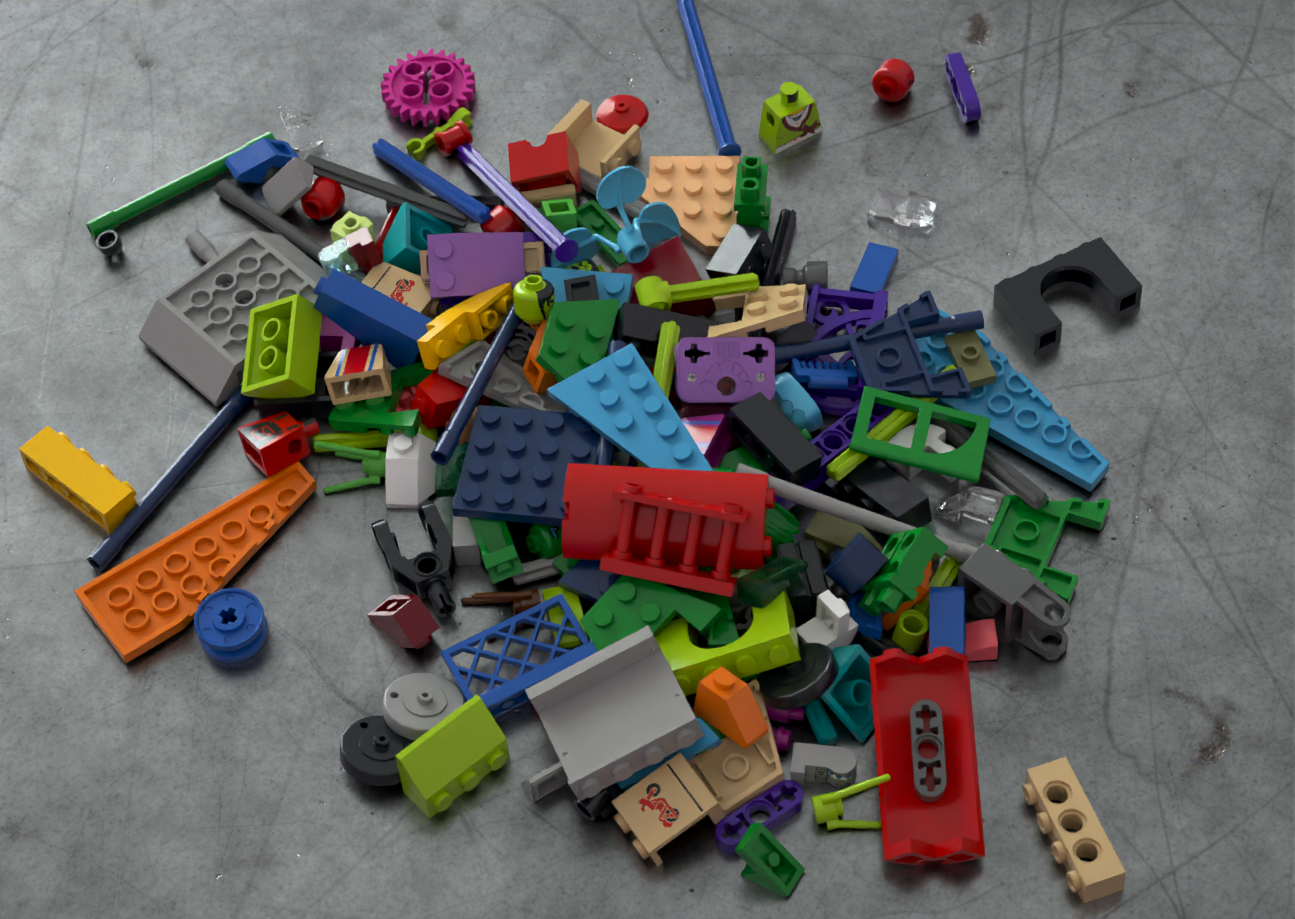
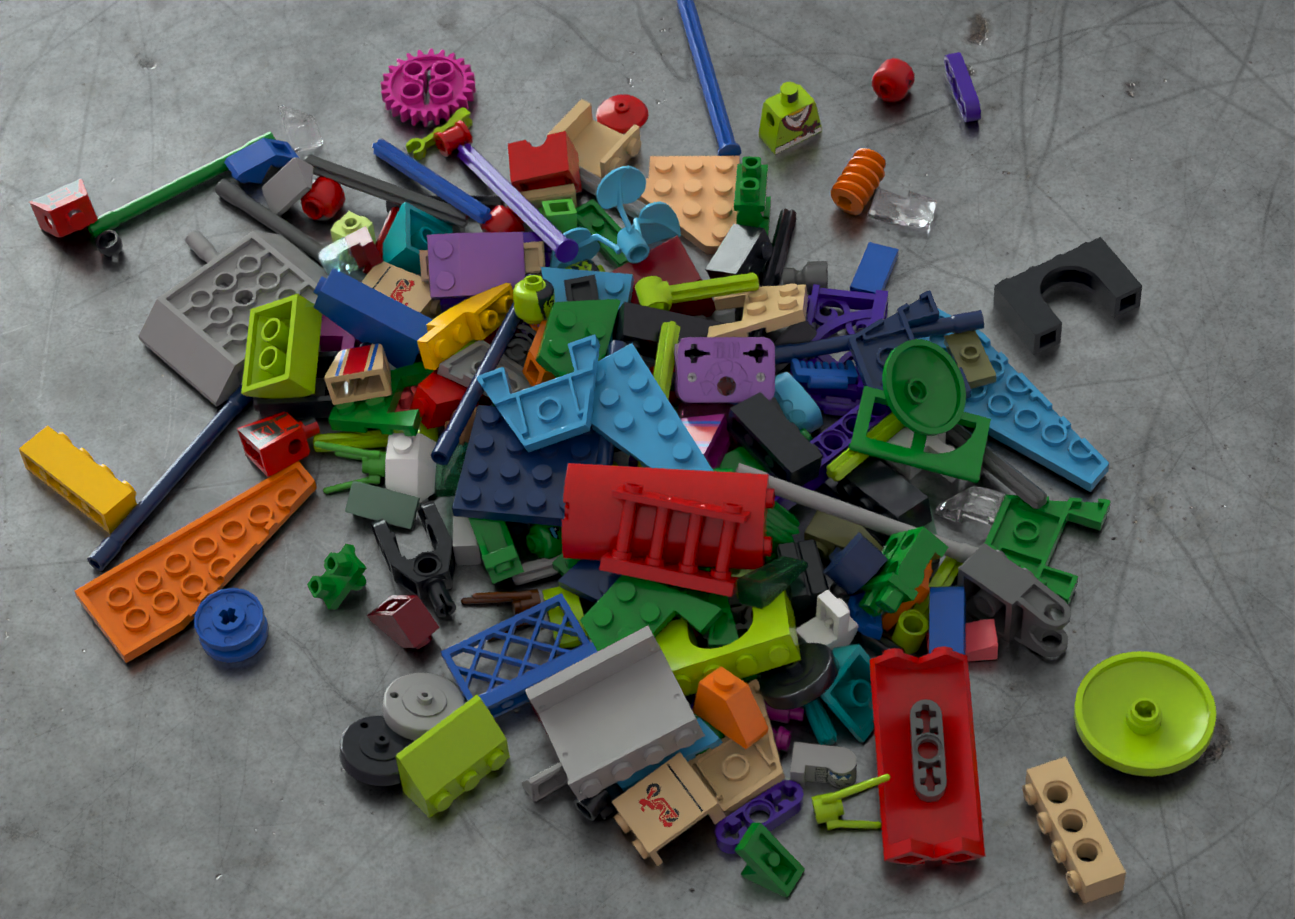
(66, 209): none -> red torso
(342, 574): none -> green hips
(382, 503): none -> sand green slope
(553, 408): none -> dark azure wing
(858, 181): none -> orange piece
(924, 387): none -> green dish
(1145, 713): none -> lime dish

